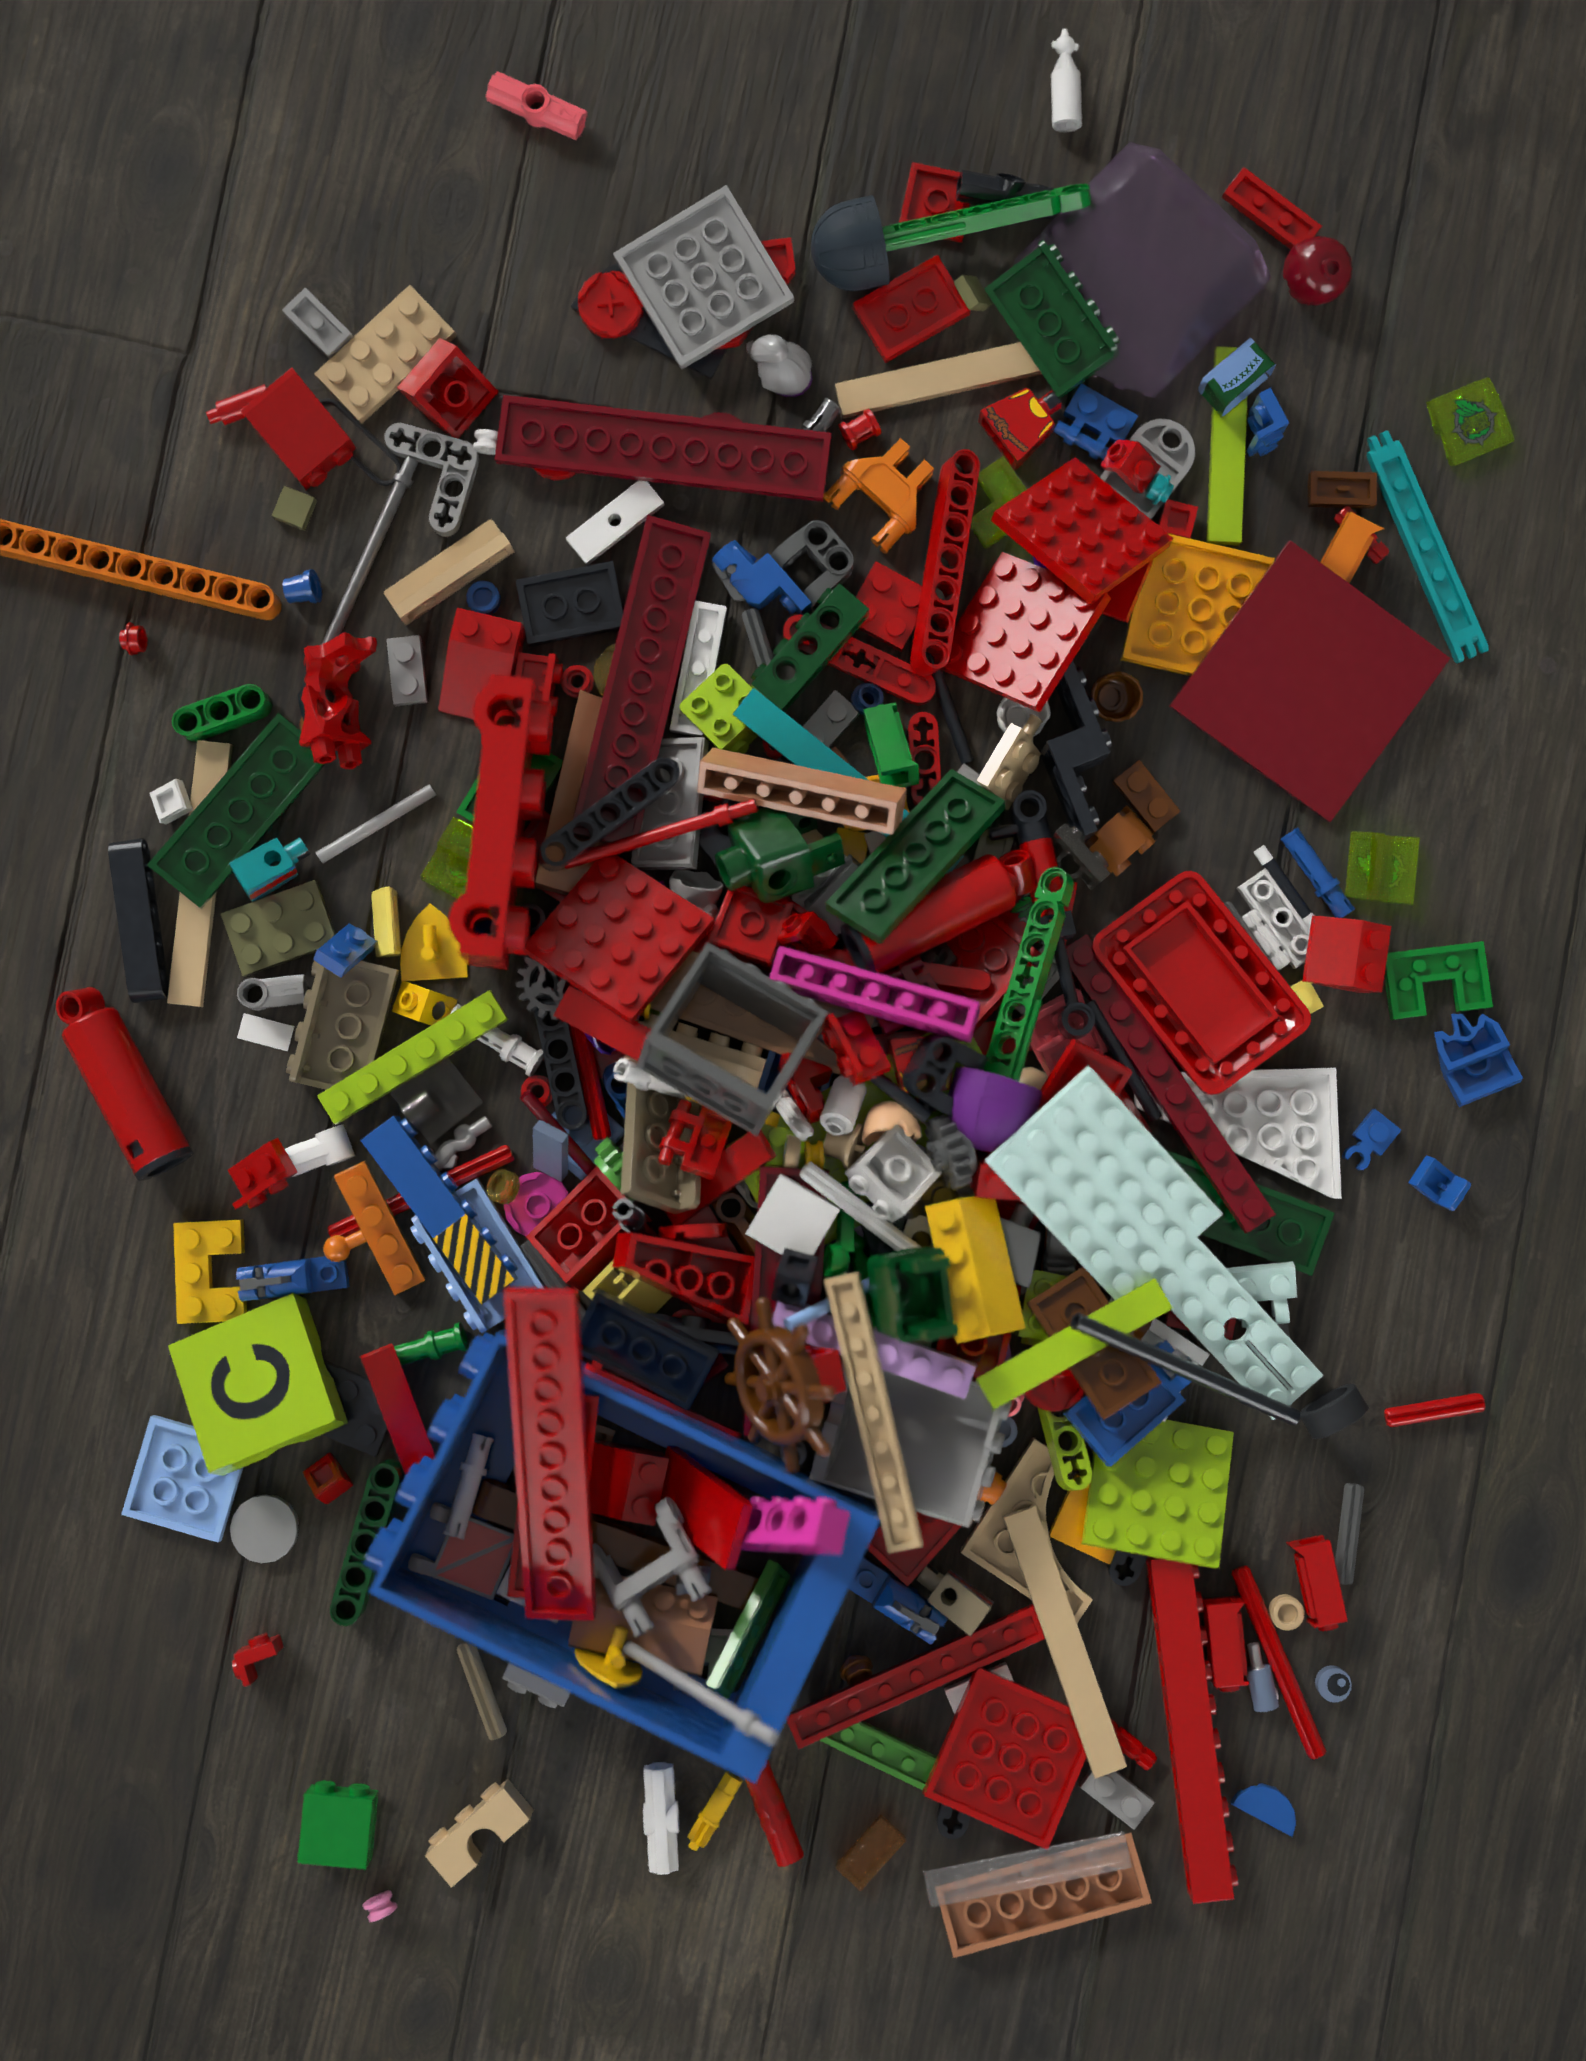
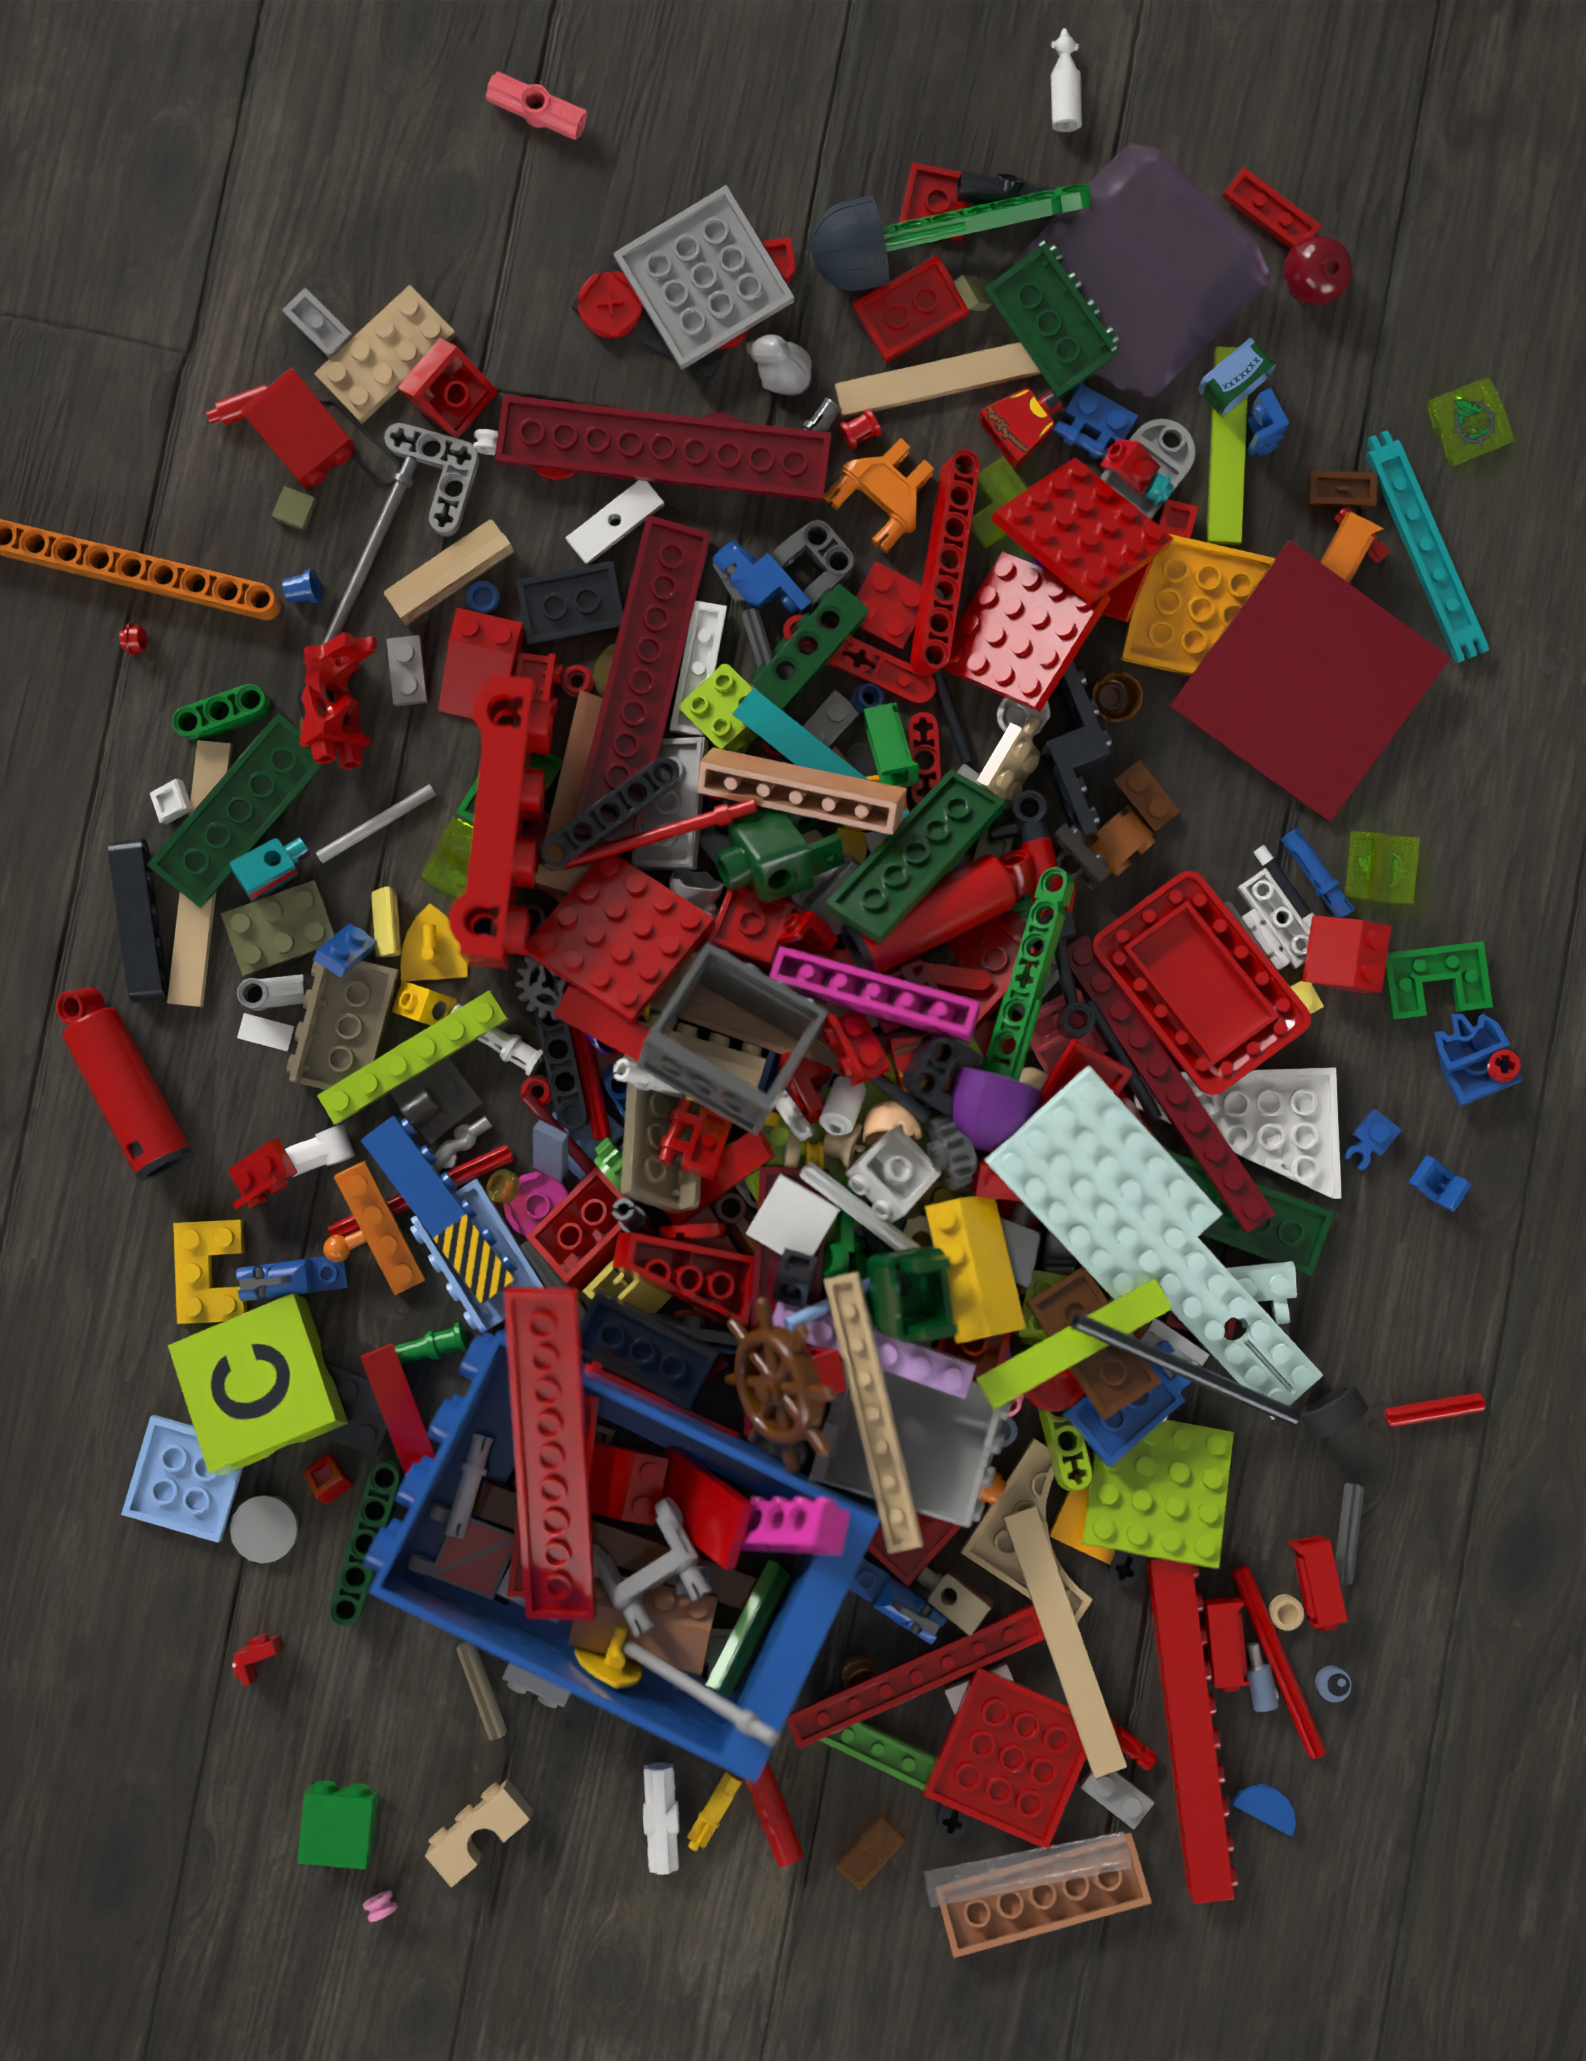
(1495, 1071): none -> red bush

